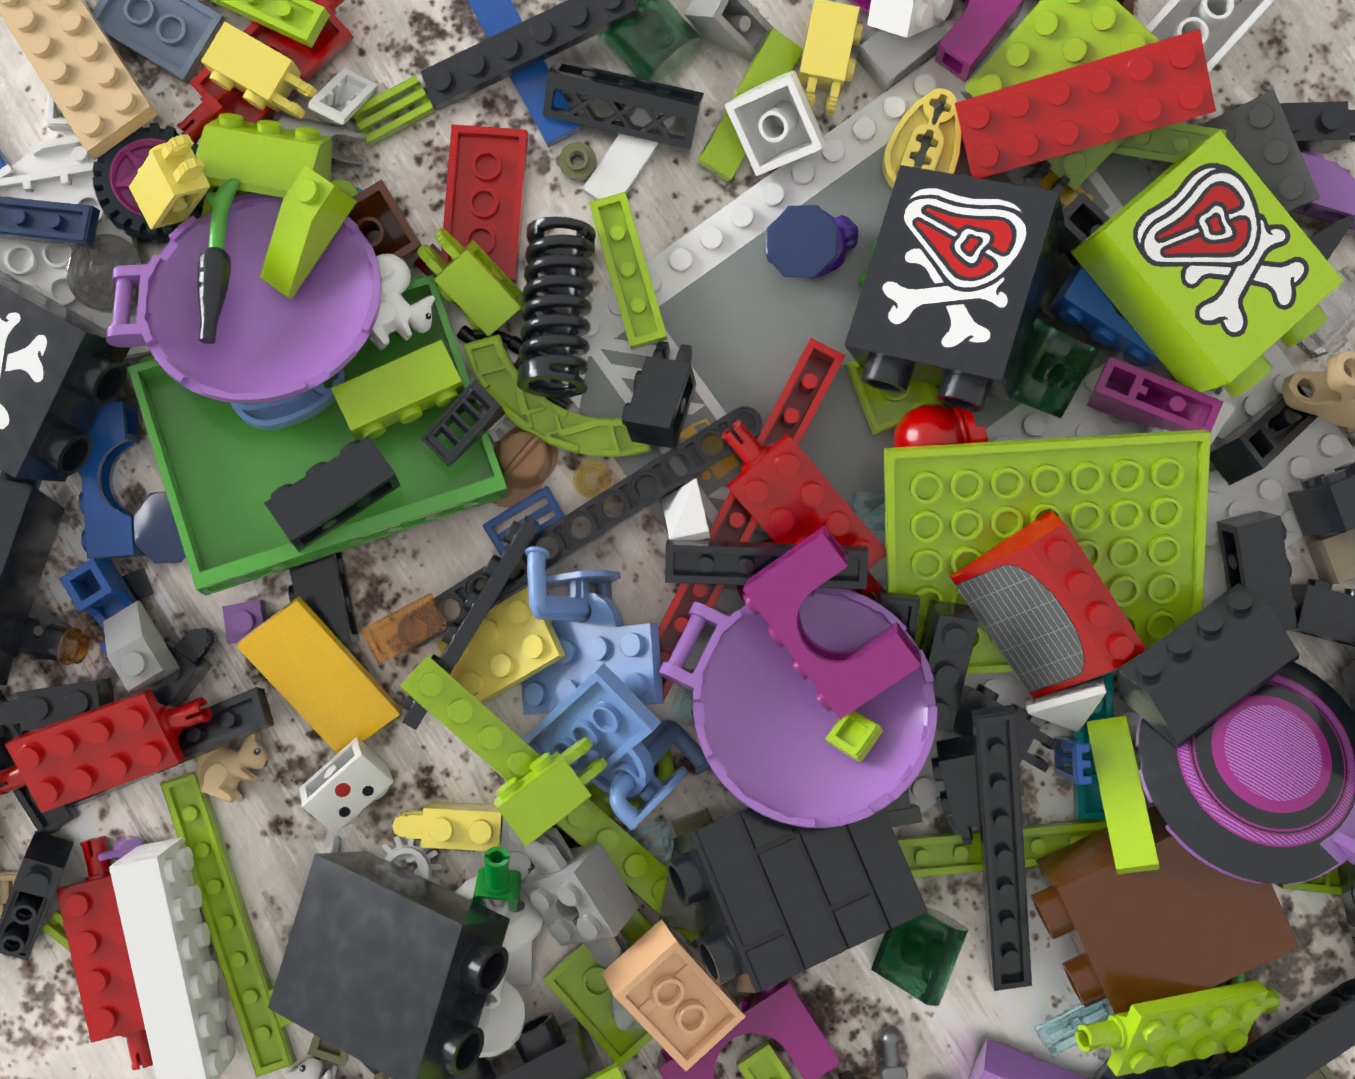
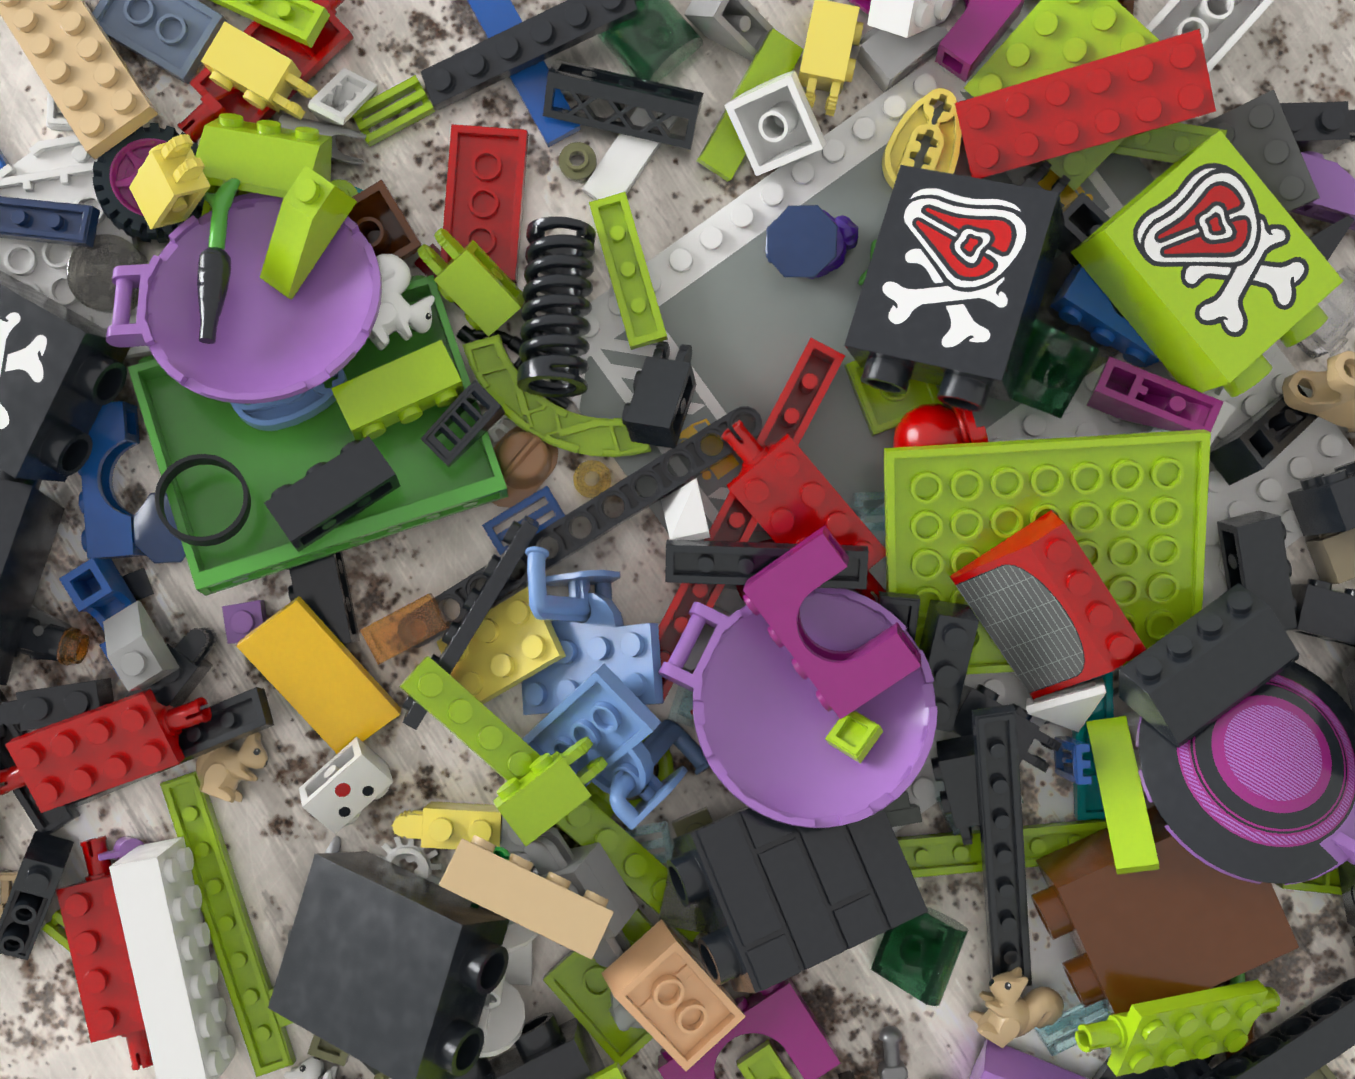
(188, 462): none -> black tyre
(527, 898): none -> tan slope
(1012, 1015): none -> tan animal

